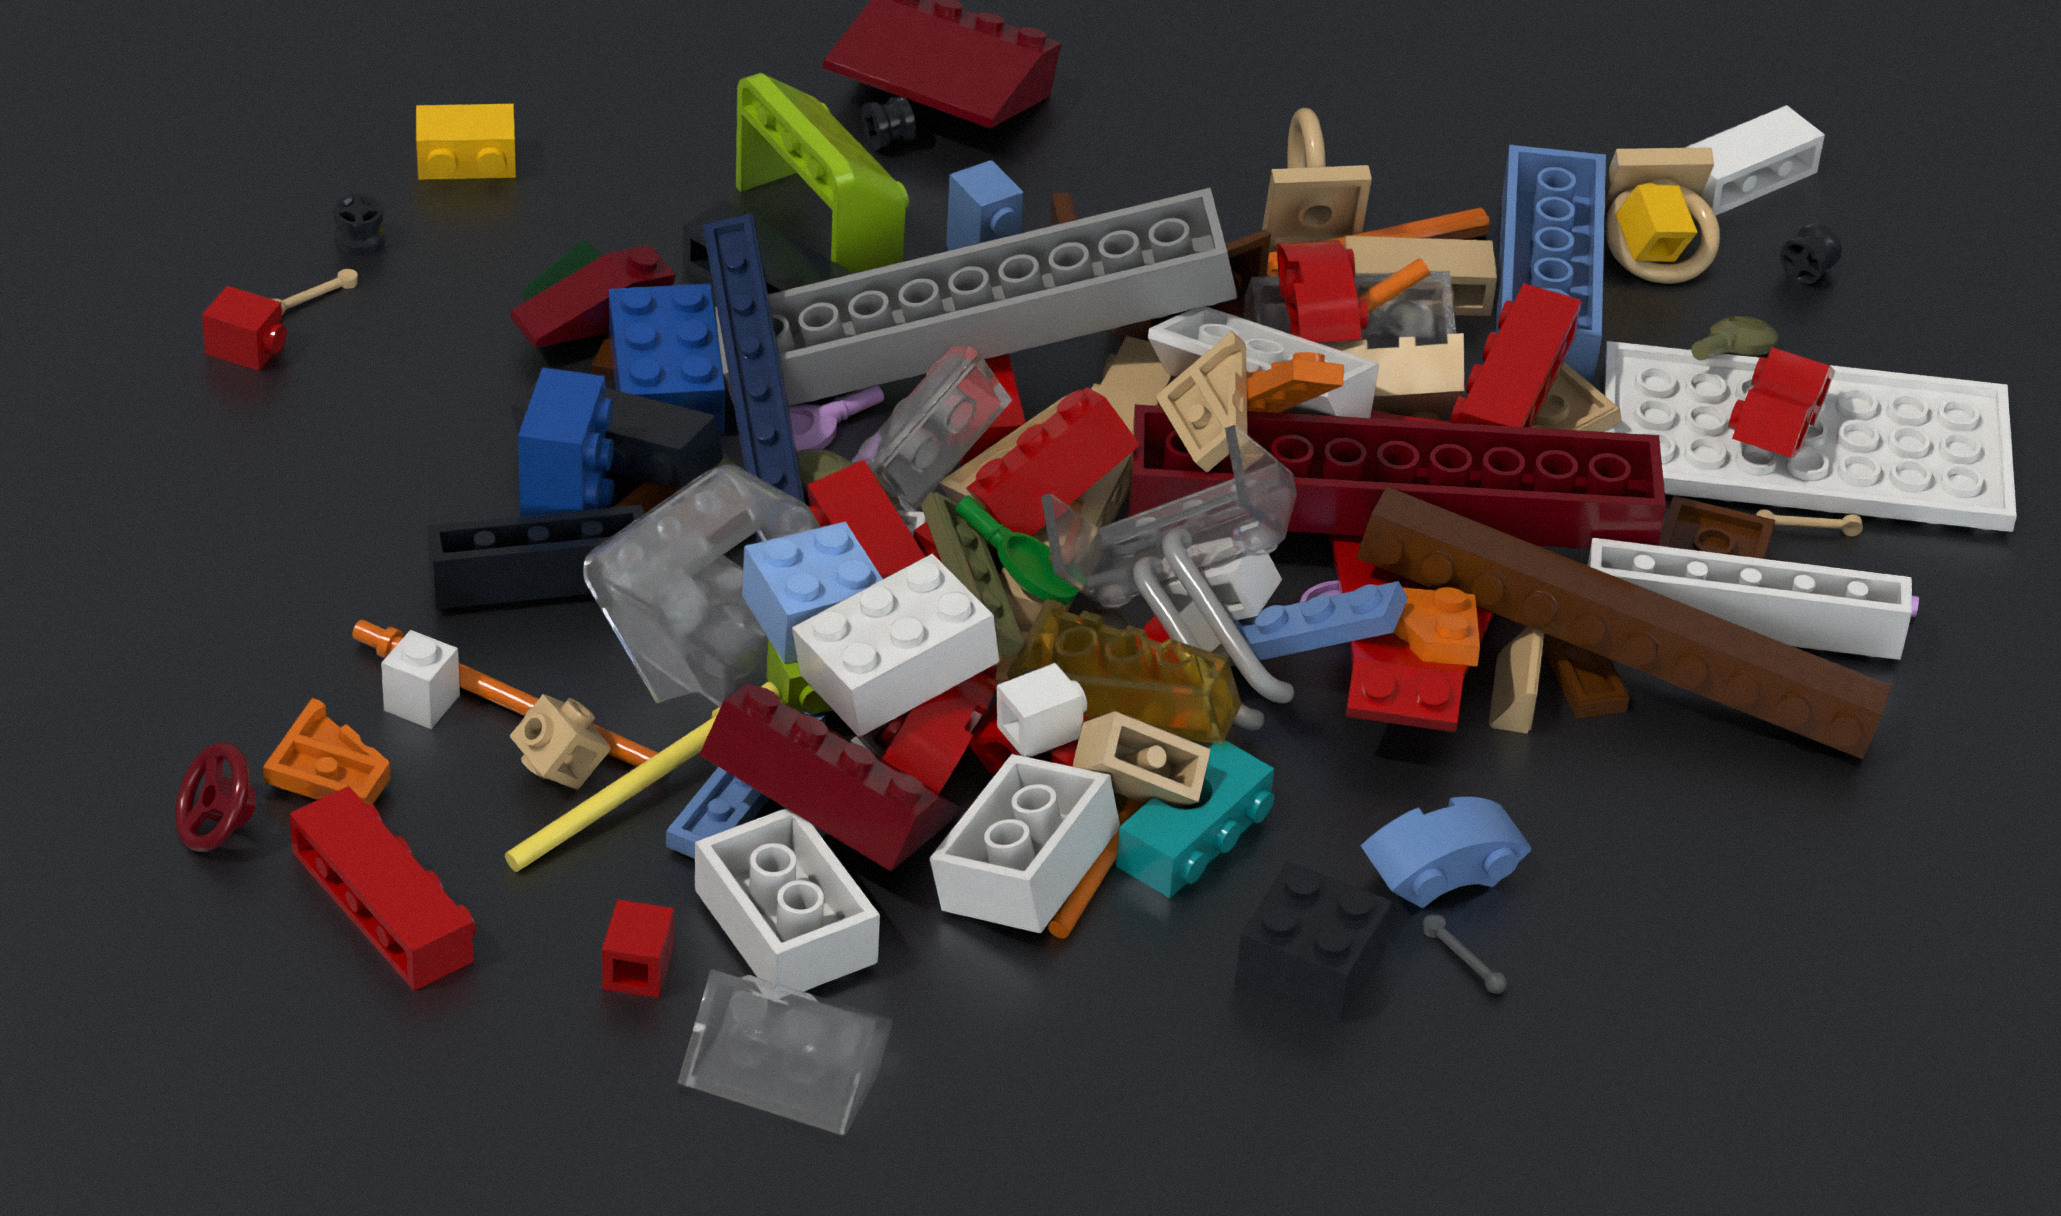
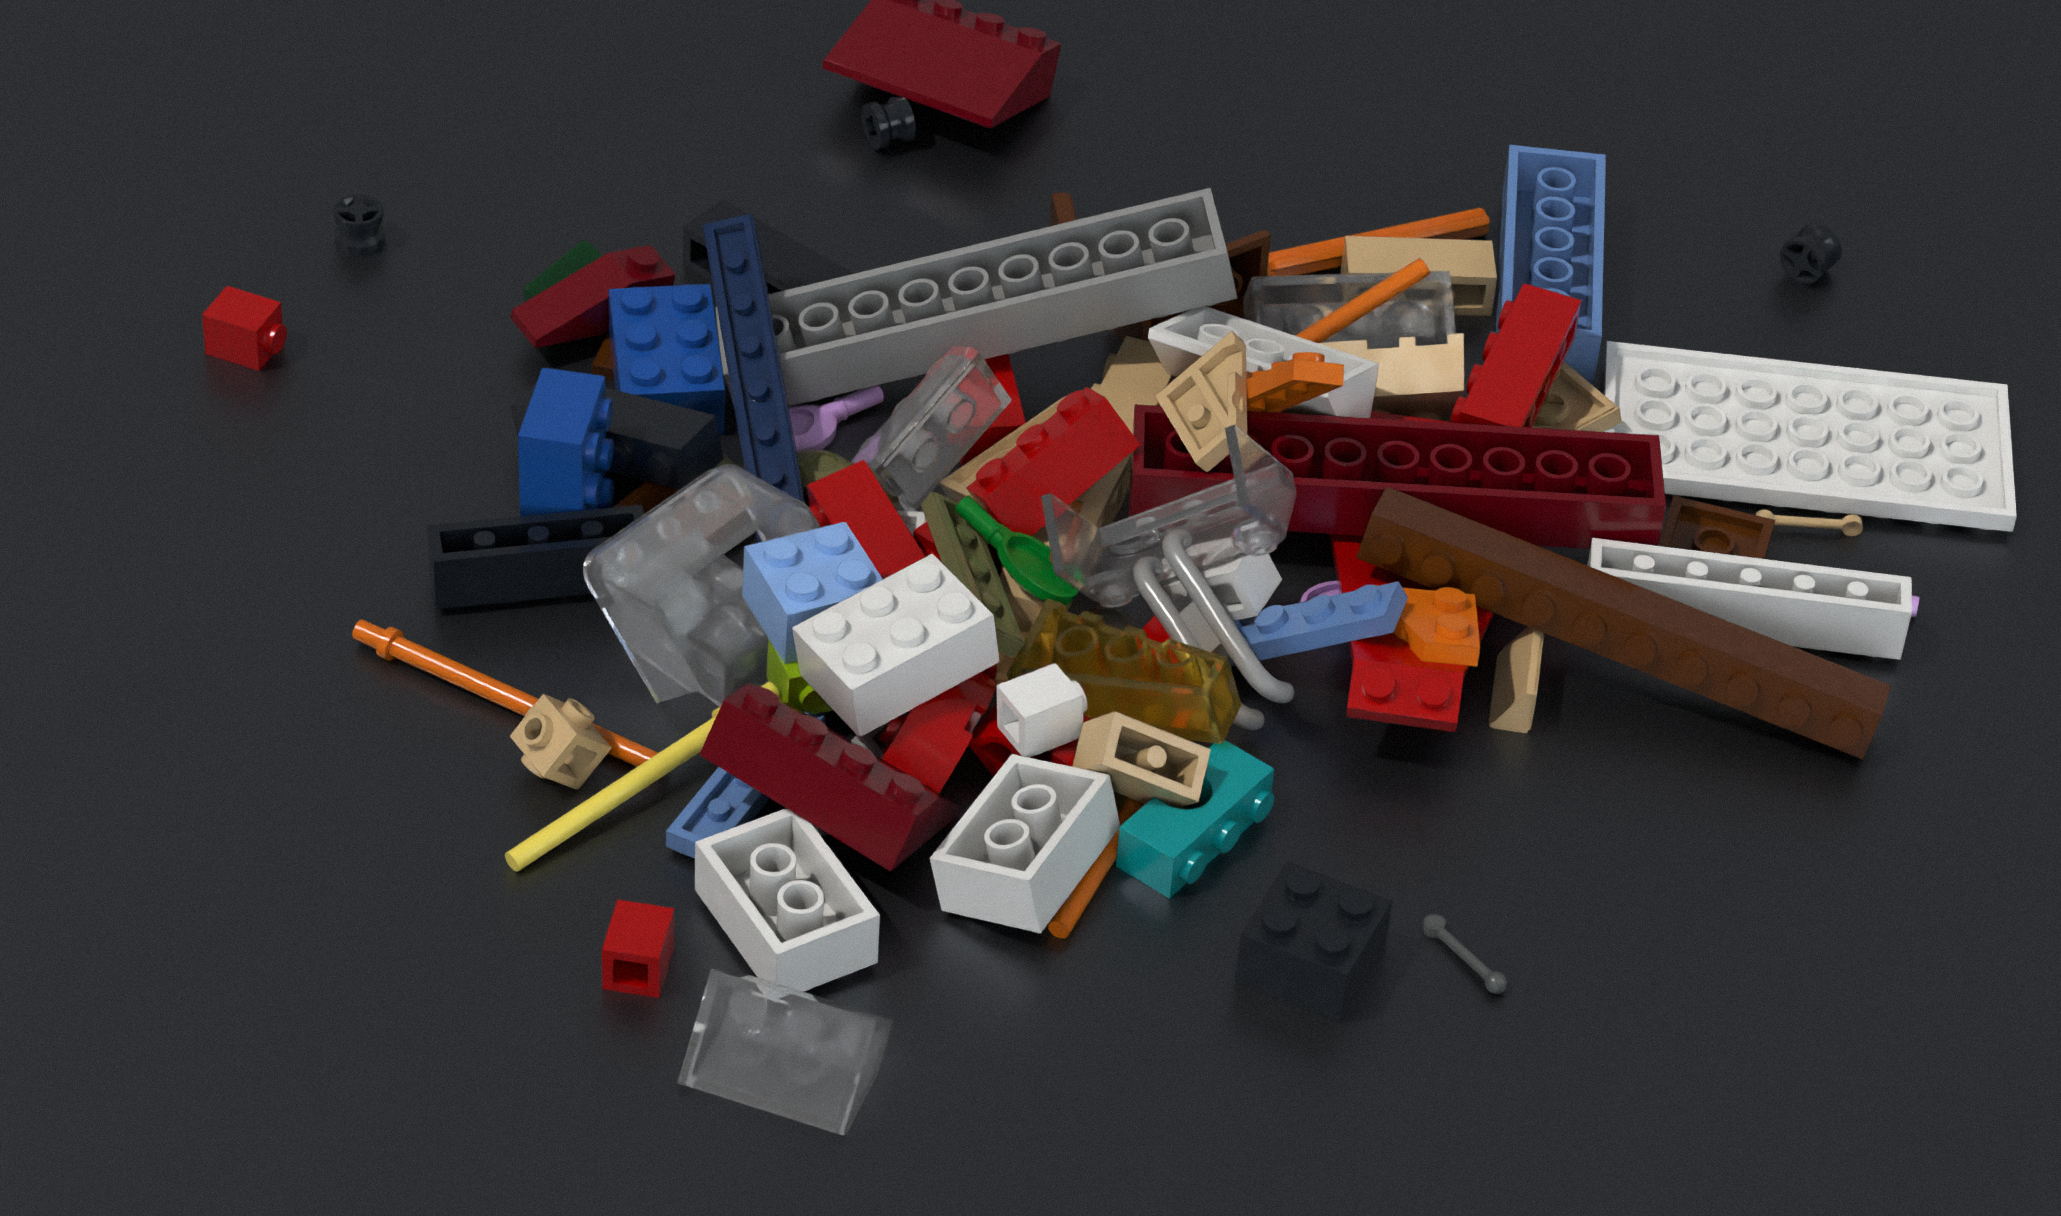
(220, 800): dark red piece -> none
(324, 758): orange wing -> none
(346, 279): tan hinge -> none
(383, 887): red brick -> none
(420, 679): white brick -> none
(465, 141): yellow brick -> none
(794, 133): lime windscreen -> none
(982, 206): medium blue brick -> none
(1308, 197): tan tile -> none
(1320, 291): red brick -> none
(1446, 849): medium blue brick -> none
(1586, 679): reddish brown tile -> none
(1656, 223): yellow brick -> none
(1662, 166): tan tile -> none
(1738, 336): olive piece -> none
(1760, 158): white brick -> none
(1782, 402): red brick -> none

